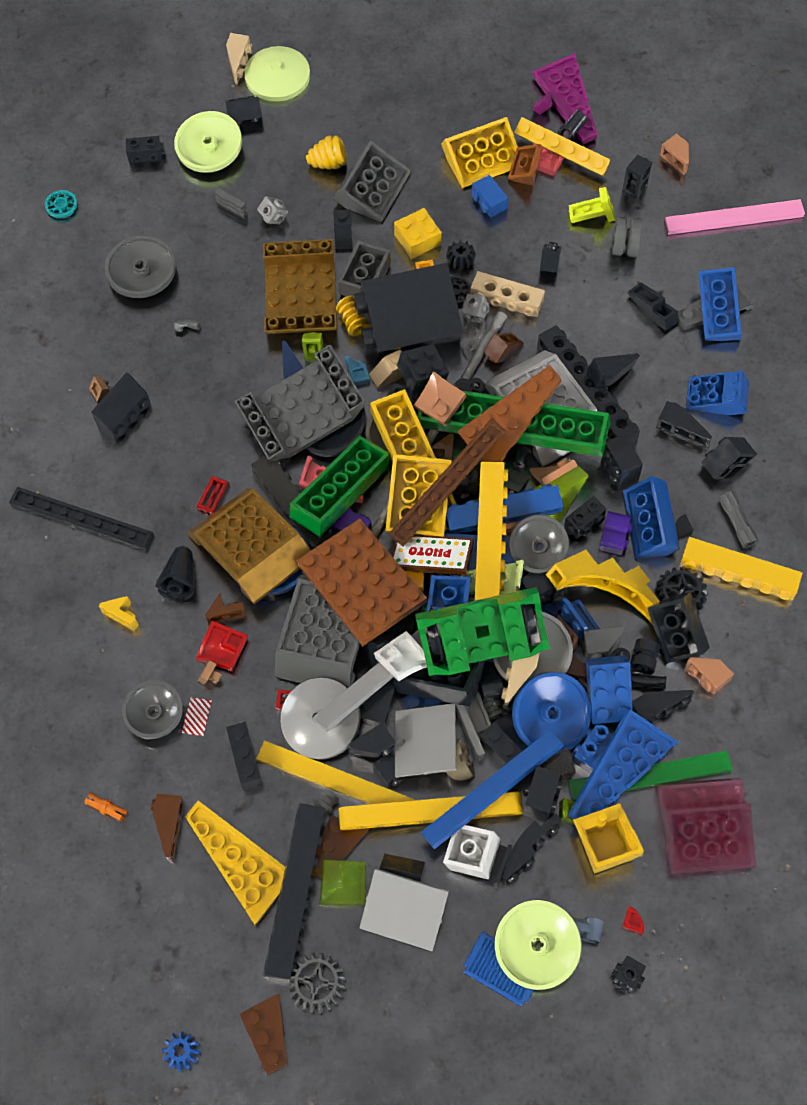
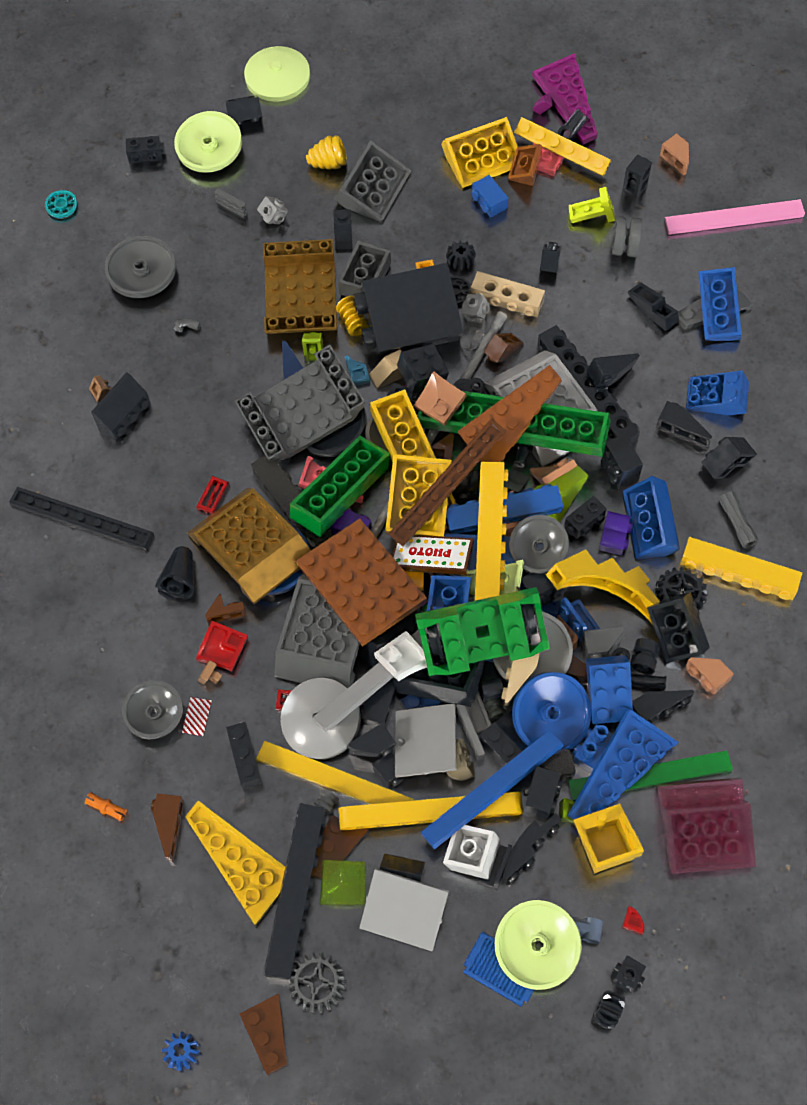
(118, 611): yellow slope -> none
(238, 49): tan slope -> none
(417, 233): yellow brick -> none
(609, 1009): none -> black gear
(683, 526): black tile -> none

